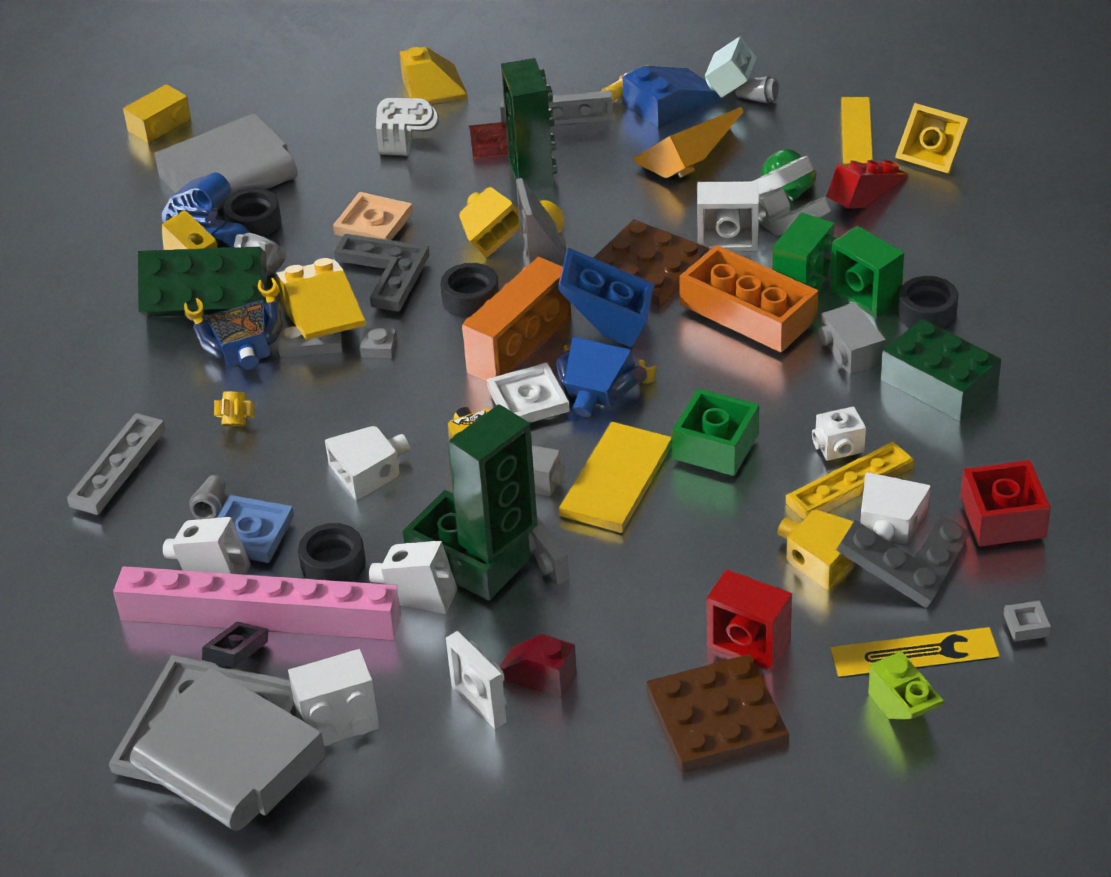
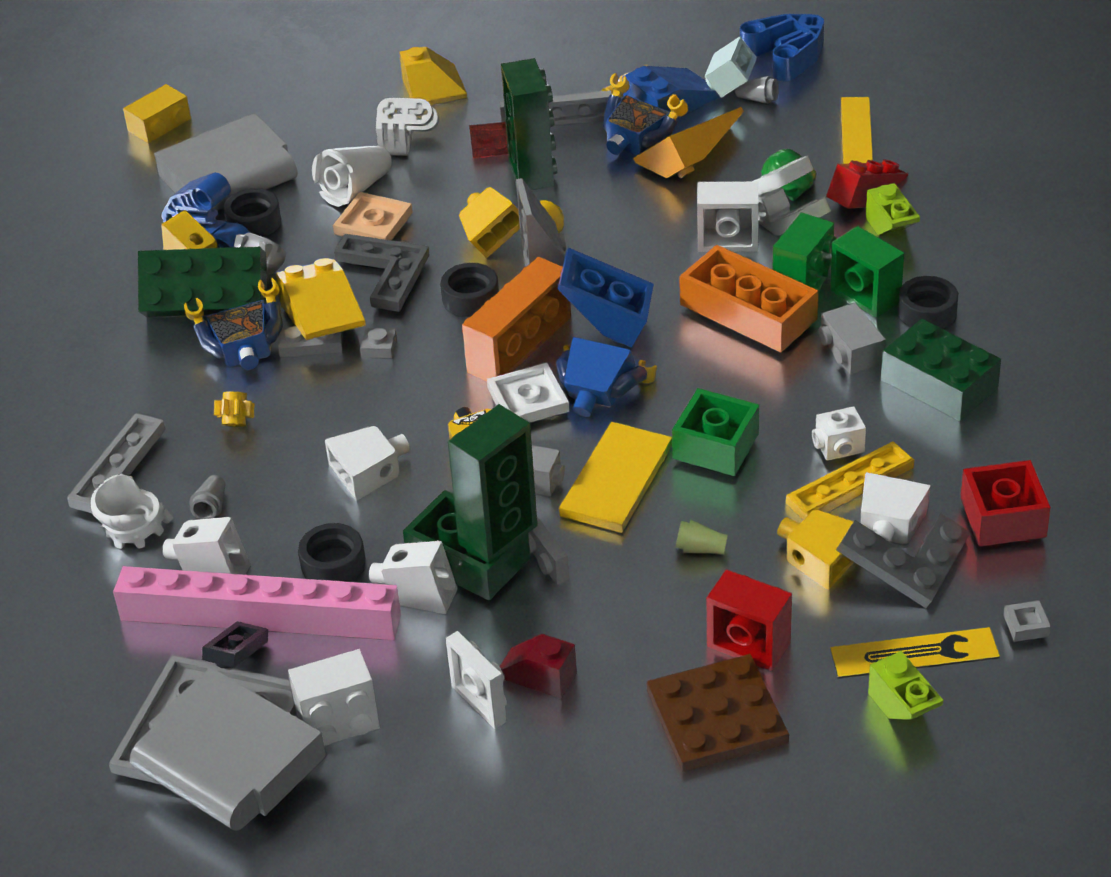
(128, 511): none -> white hair
(258, 524): medium blue plate -> none
(349, 171): none -> white cone
(636, 124): none -> torso
(652, 256): reddish brown plate -> none
(700, 539): none -> yellowish green cone
(791, 37): none -> blue connector
(889, 210): none -> lime slope
(932, 138): yellow slope -> none

